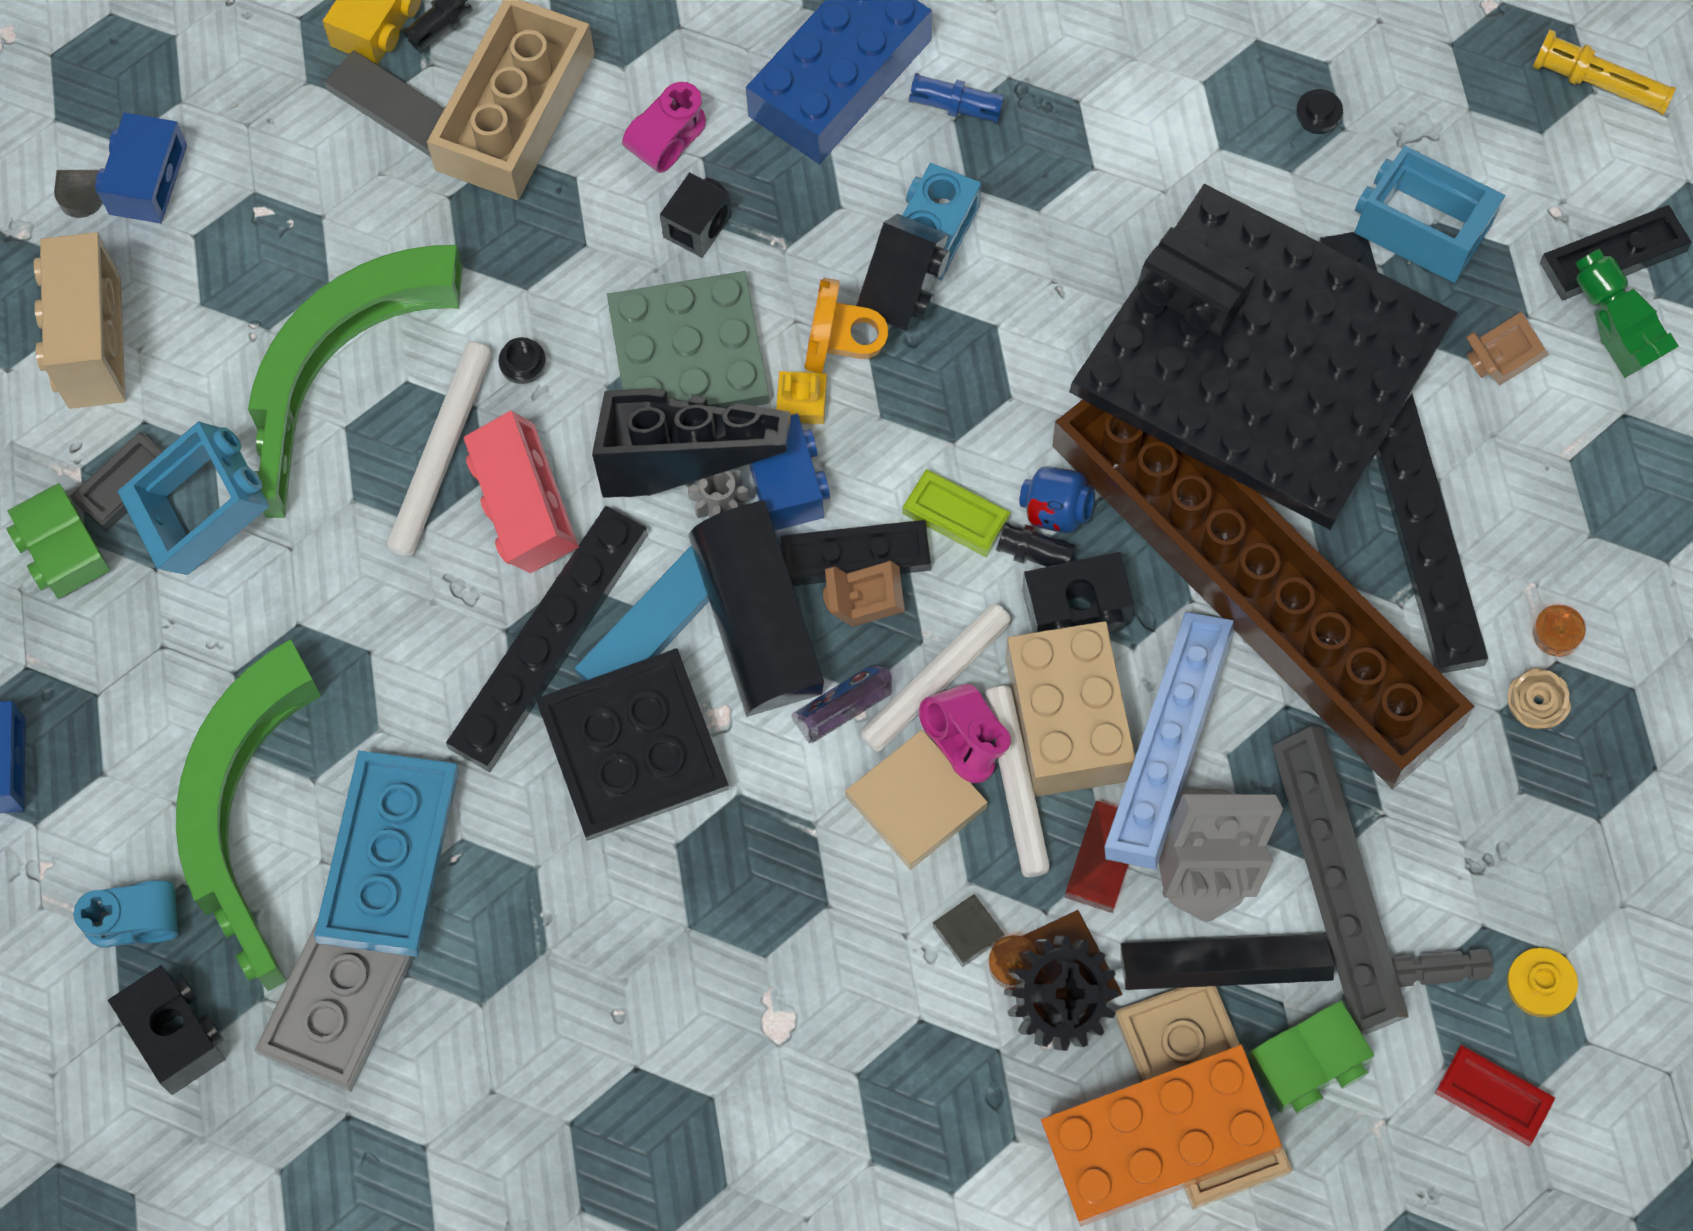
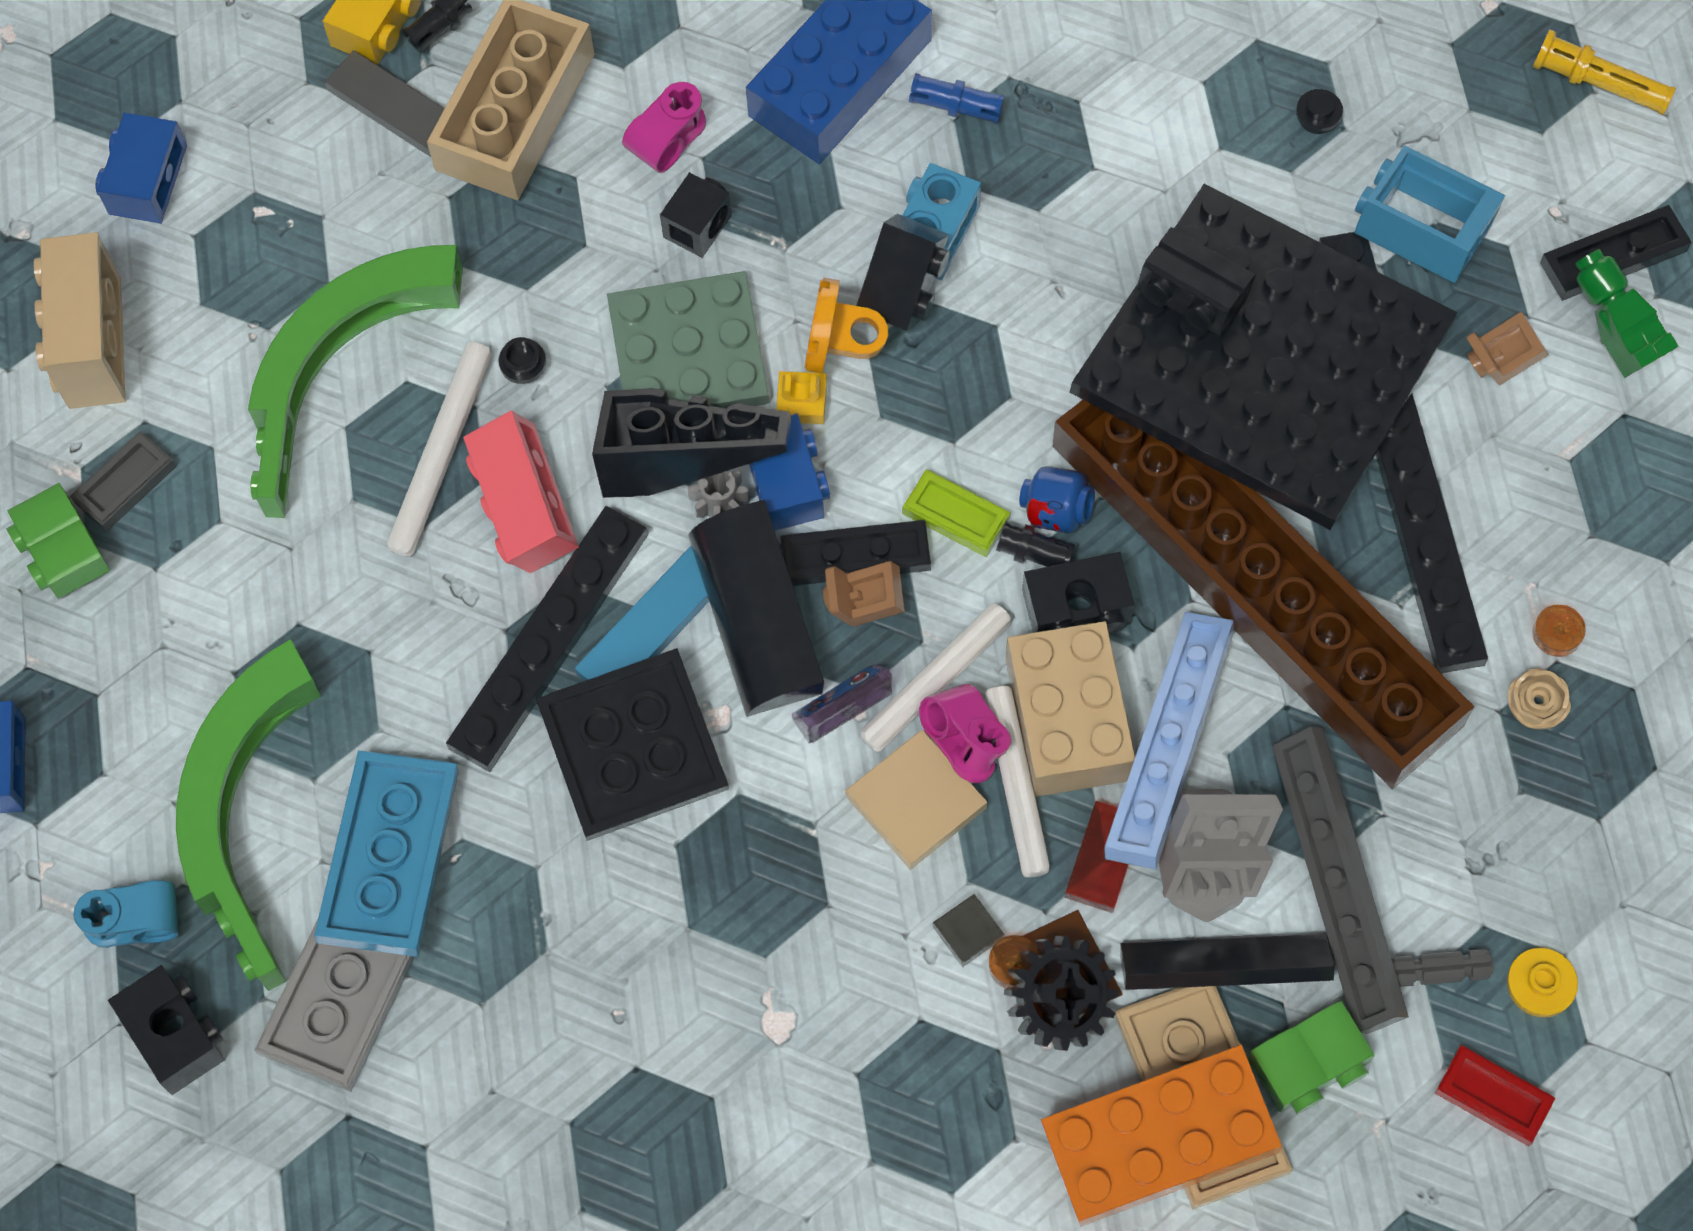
(77, 192): clear smoke tile -> none
(154, 517): dark azure window -> none

